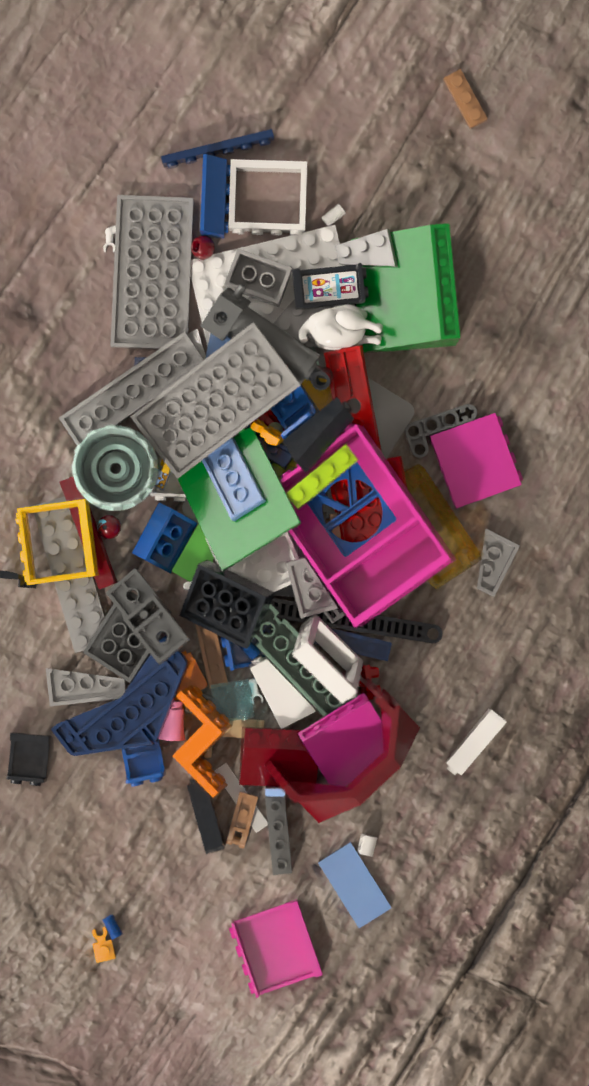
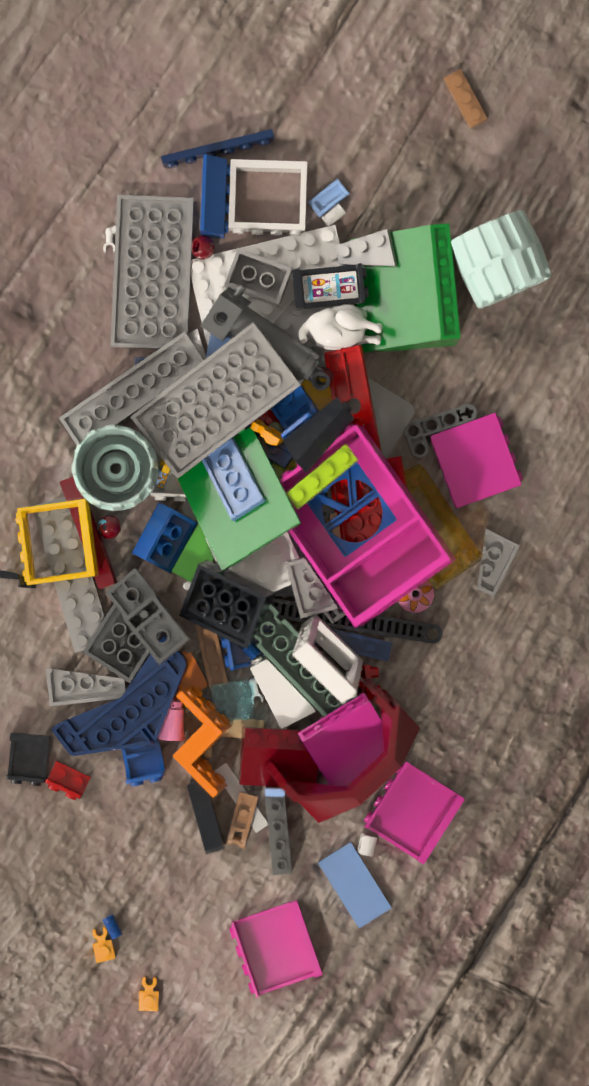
(67, 780): none -> red bracket
(149, 998): none -> light orange plate
(328, 198): none -> light blue tile
(413, 812): none -> dark pink panel
(419, 603): none -> bright pink dish
(475, 742): white slope -> none
(500, 258): none -> light aqua wheel

